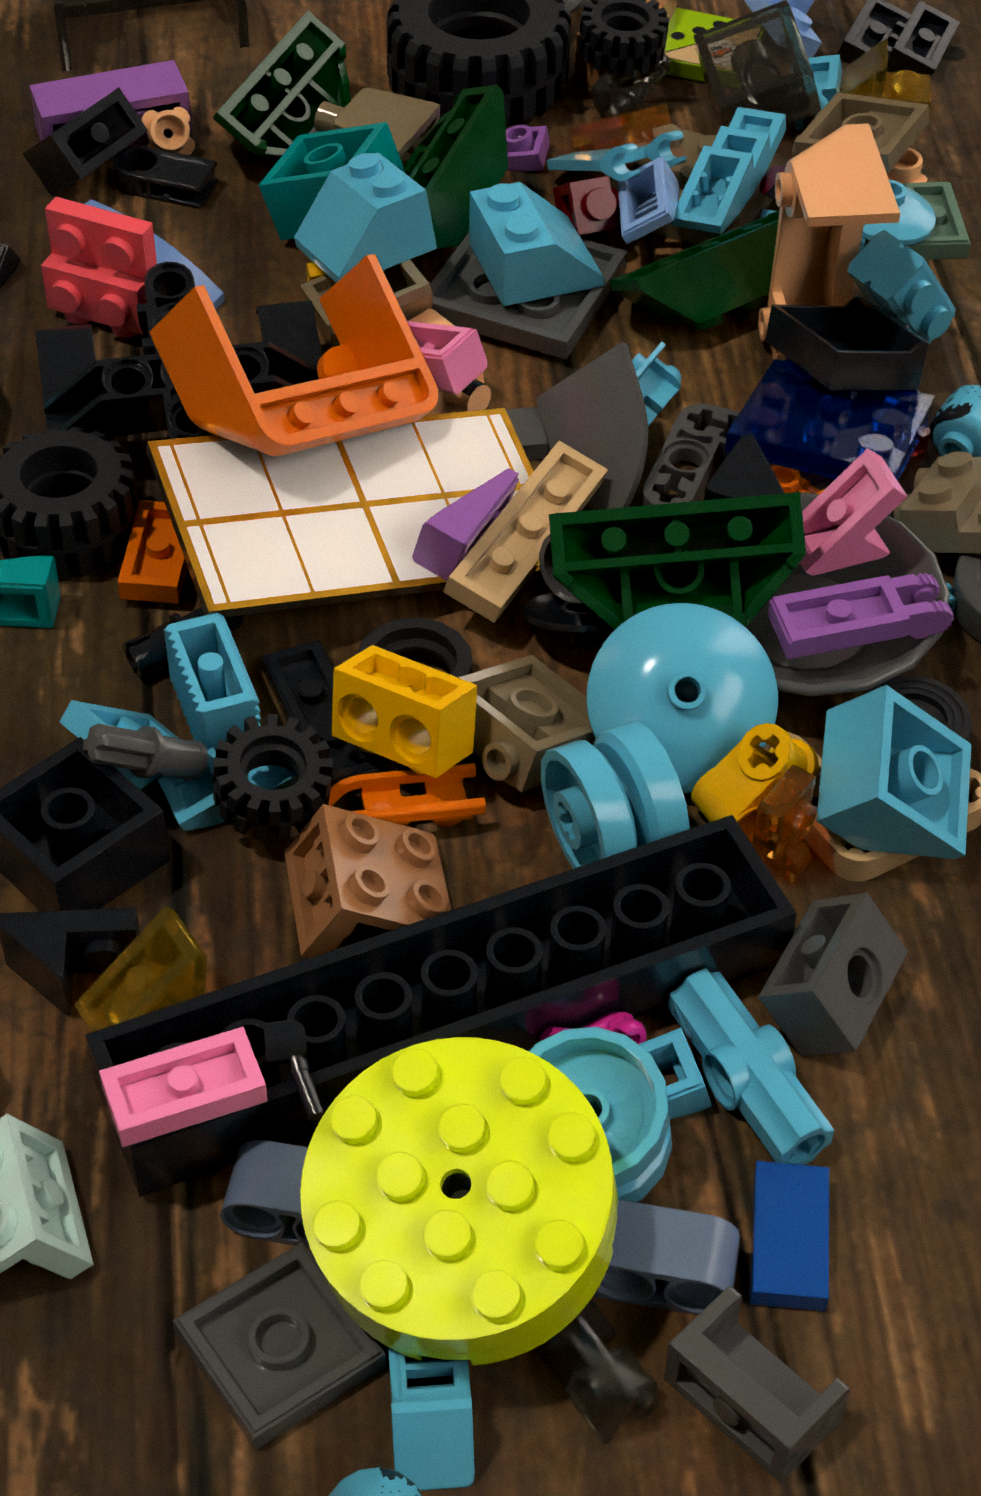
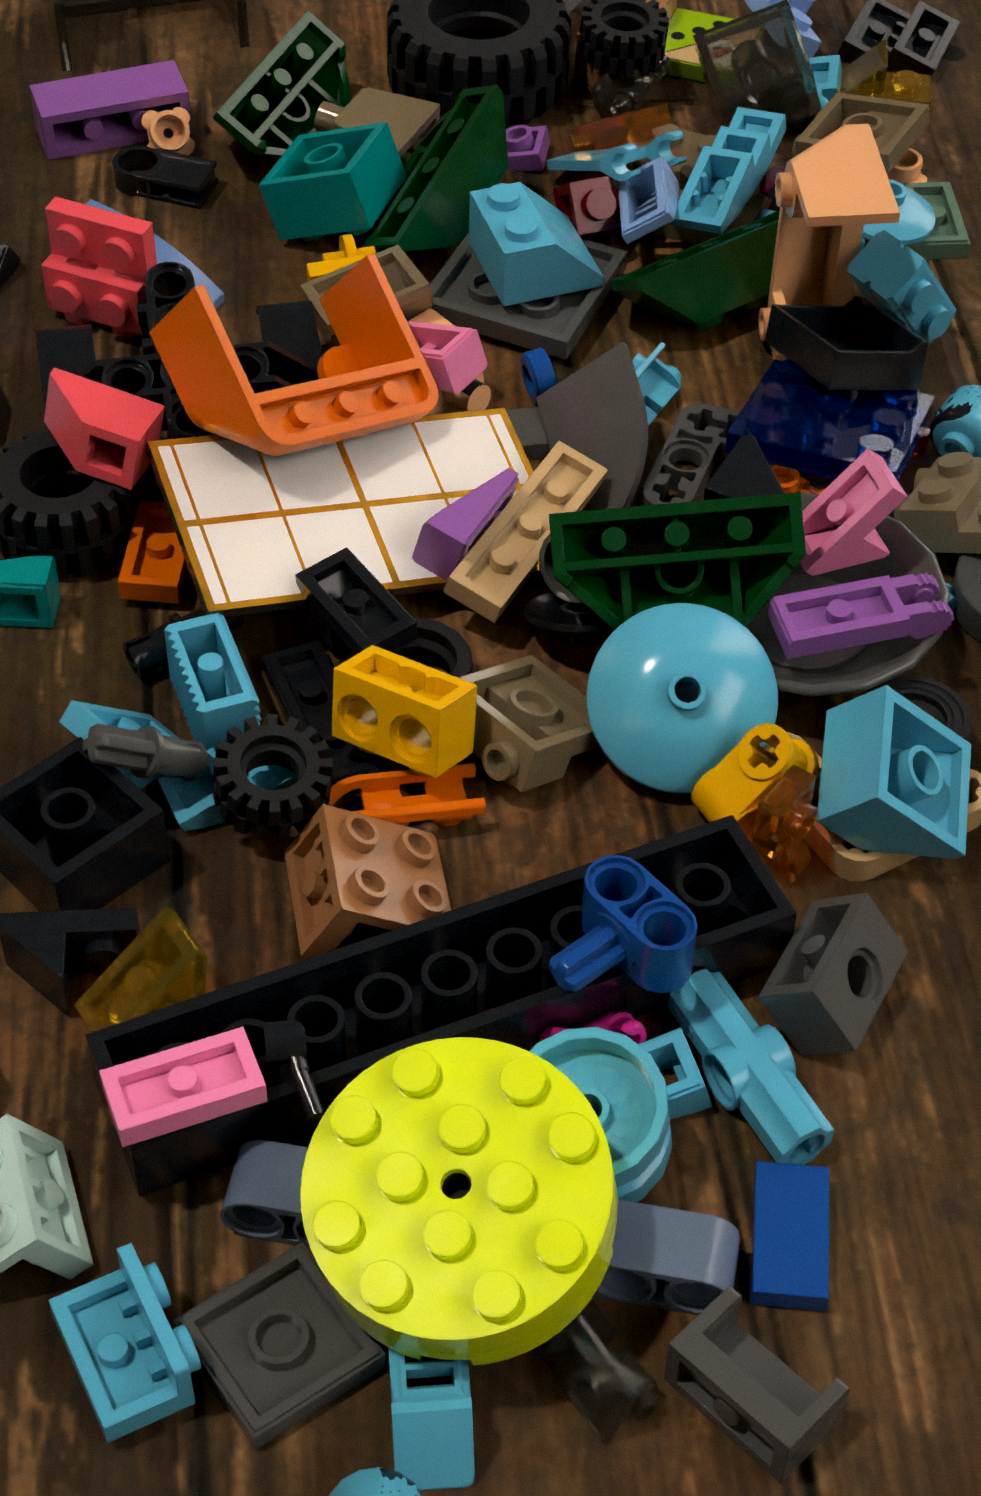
(85, 142): black slope -> none
(101, 427): none -> coral slope
(125, 1347): none -> medium azure bracket
(353, 606): none -> black slope
(366, 212): medium azure slope -> none
(537, 372): none -> blue tile
(611, 793): medium azure wheel -> none
(628, 924): none -> blue beam

